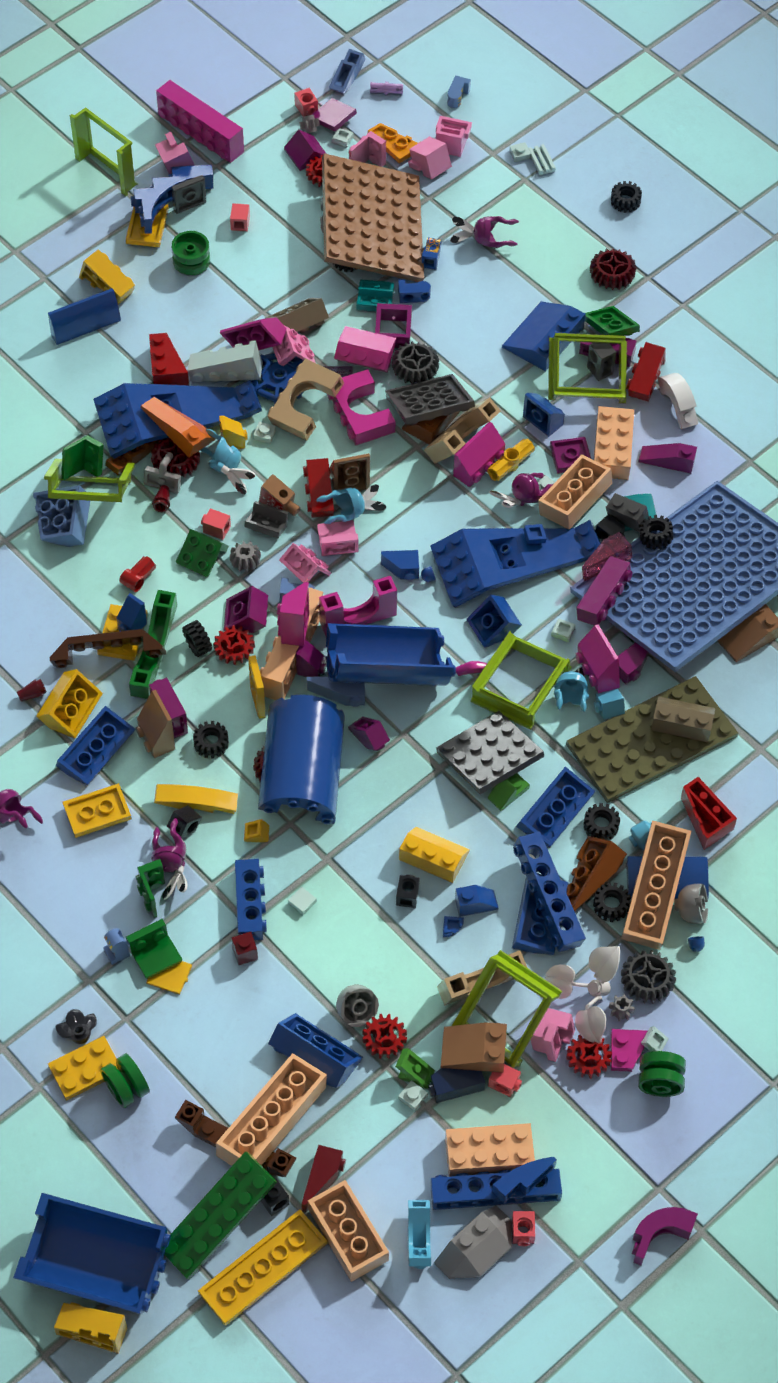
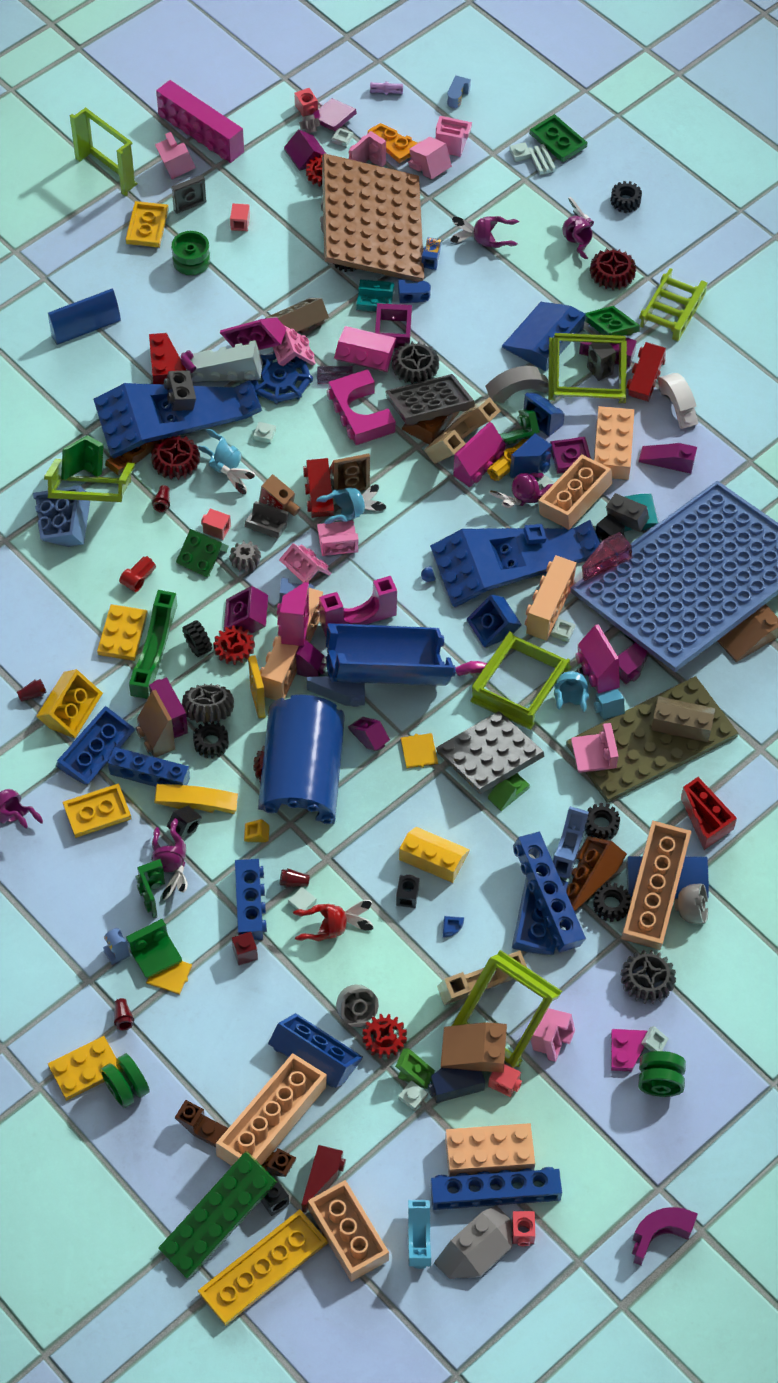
(63, 654): reddish brown slope -> none
(77, 1026): black plate -> none
(91, 1326): yellow wedge -> none
(94, 1254): blue cylinder -> none
(106, 275): yellow wedge -> none
(123, 1017): none -> dark red cone
(132, 614): blue slope -> none
(146, 768): none -> blue brick
(152, 199): arch -> none
(158, 477): light grey plate -> none
(180, 390): none -> dark grey brick
(181, 429): orange wedge -> none
(186, 361): none -> magenta arm
(208, 703): none -> dark grey gear
(232, 432): yellow slope -> none
(293, 878): none -> dark red cone
(308, 376): tan arch -> none
(336, 920): none -> red hair
(347, 71): medium blue slope -> none
(401, 563): blue slope -> none
(419, 750): none -> yellow piece
(475, 900): blue slope -> none
(514, 380): none -> light grey arch
(523, 1178): blue slope -> none
(529, 424): none -> green bracket
(531, 457): none -> blue slope
(550, 597): none -> light nougat brick
(556, 807): blue slope -> none
(558, 138): none -> green plate
(570, 841): none -> medium blue arch
(578, 228): none -> magenta hair
(590, 1064): red gear -> none
(595, 751): none -> bright pink bracket
(602, 961): white plant -> none
(604, 591): magenta brick -> none
(621, 1002): light grey gear -> none
(639, 834): medium azure head -> none
(656, 524): black tyre -> none
(684, 316): none -> lime fence
(696, 943): blue hinge -> none

